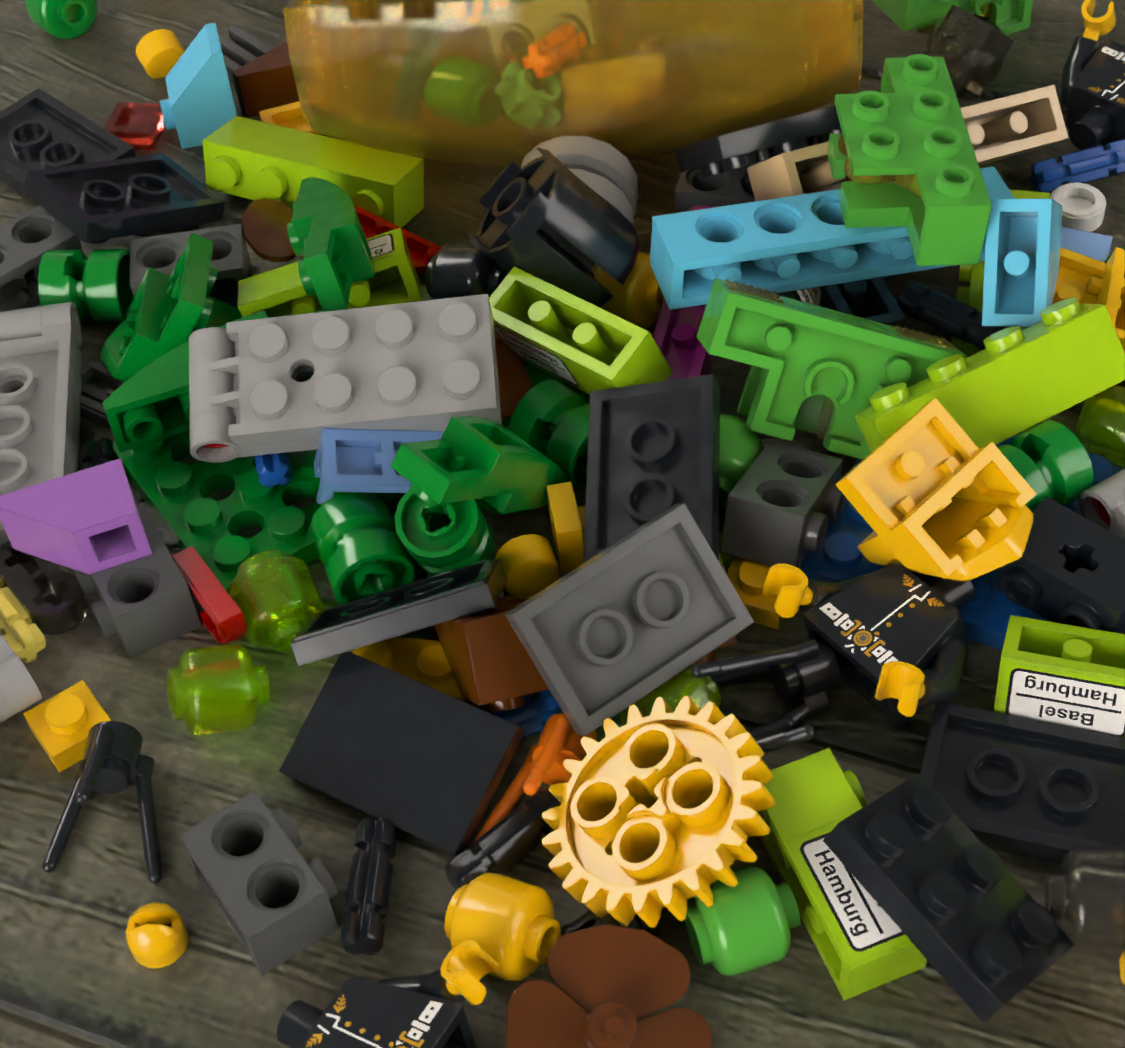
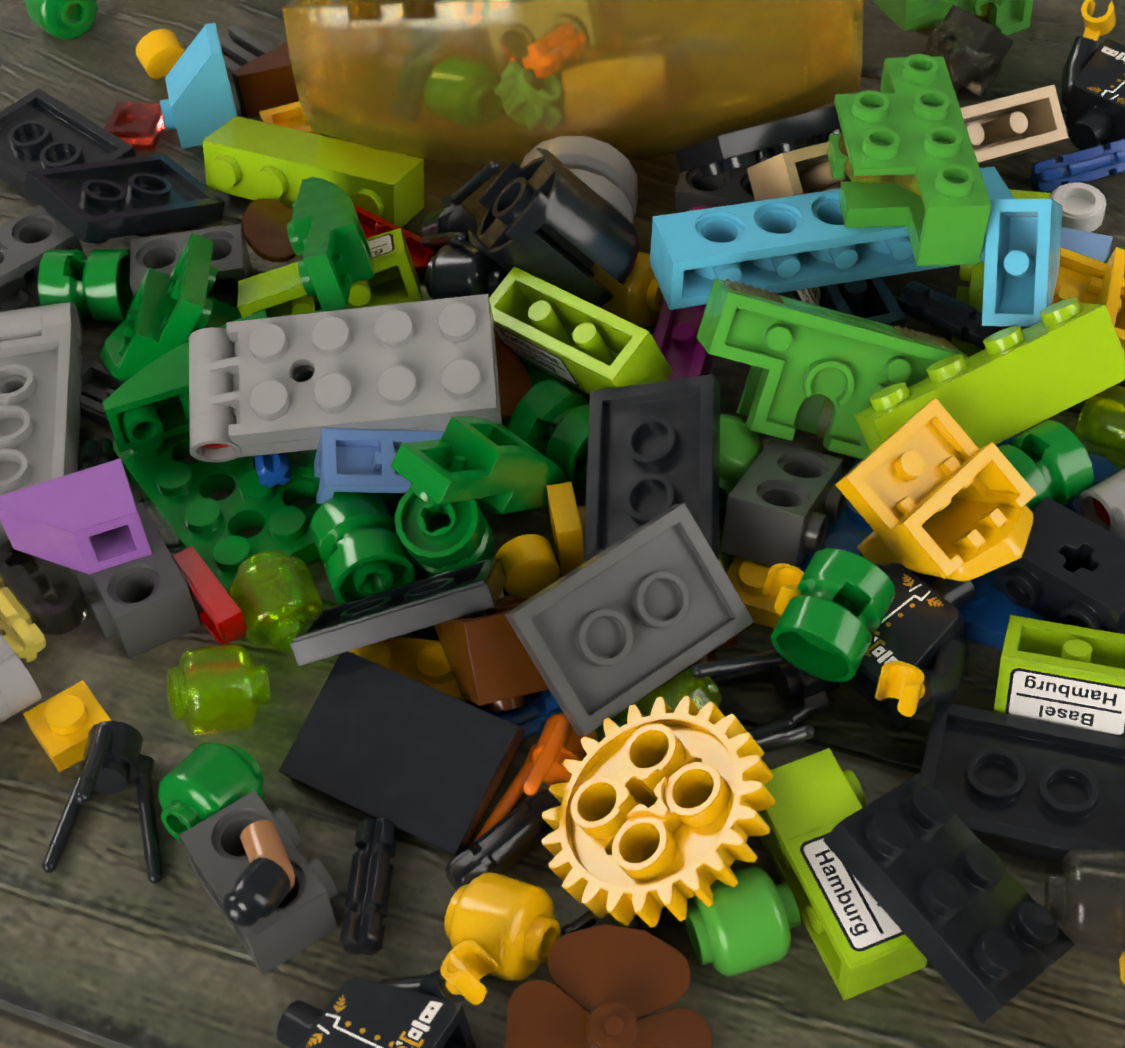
(154, 943): yellow hinge -> none
(205, 784): none -> green head
(265, 879): none -> black arm
(452, 221): none -> black plant
(833, 616): none -> green wheel

